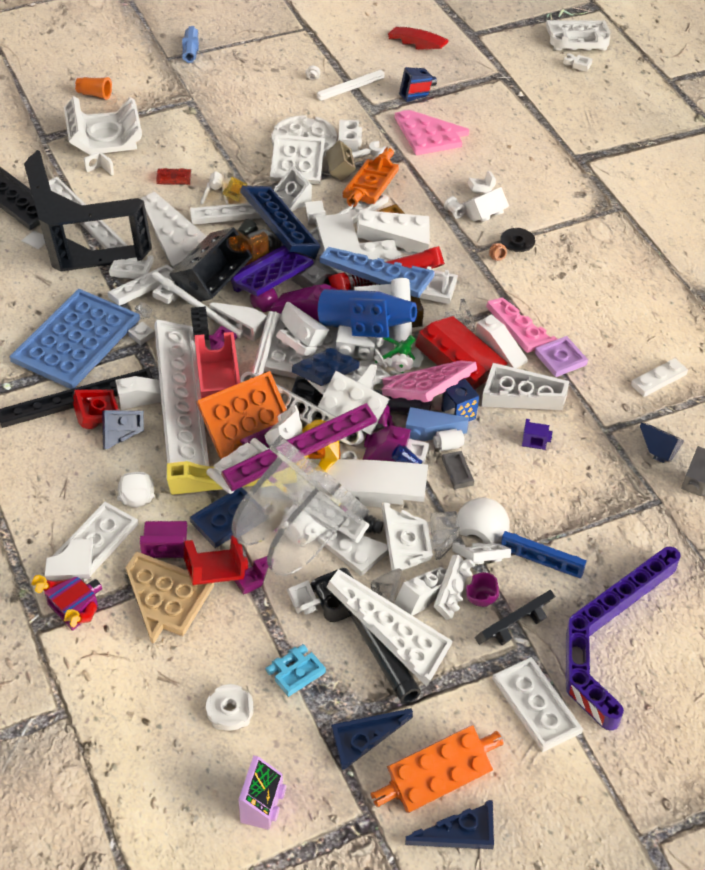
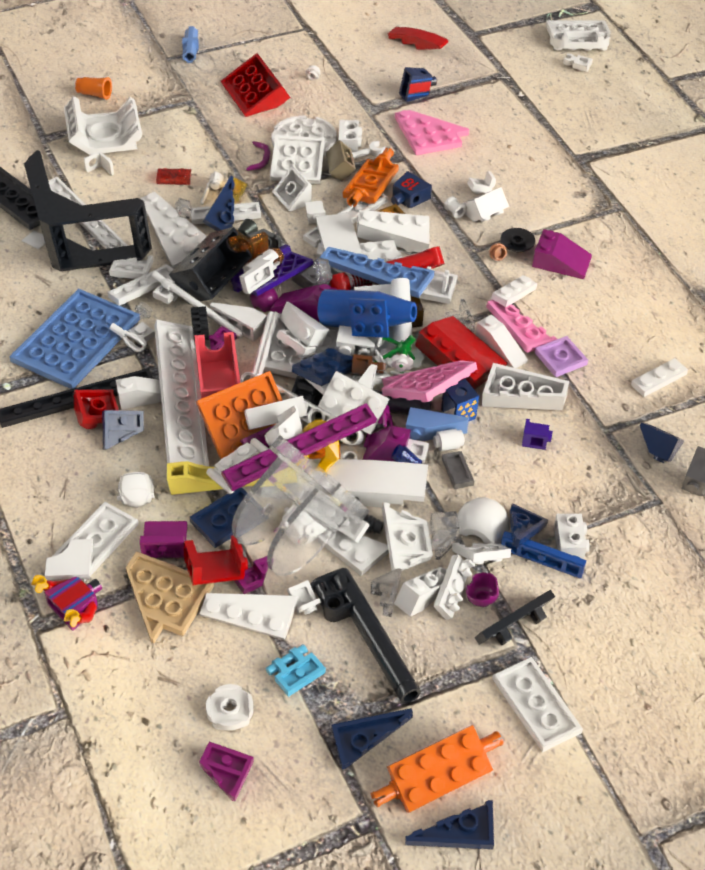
(123, 335): none -> white piece
(183, 208): none -> clear piece
(221, 213): none -> dark blue wing
(226, 768): none -> magenta wing
(255, 87): none -> red slope
(257, 613): none -> white wing
(260, 269): none -> white plate
(261, 794): slope -> none
(266, 156): none -> magenta animal
(267, 414): none -> white tile
(281, 220): dark blue arch -> none
(322, 271): none -> clear piece
(350, 85): white axle -> none
(361, 363): none -> reddish brown plate
(405, 636): white wing -> none
(410, 190): none -> dark blue torso
(514, 291): none -> white plate
(524, 524): none -> dark blue wing
(561, 255): none -> magenta slope
(570, 534): none -> white brick
(604, 608): dark purple beam -> none

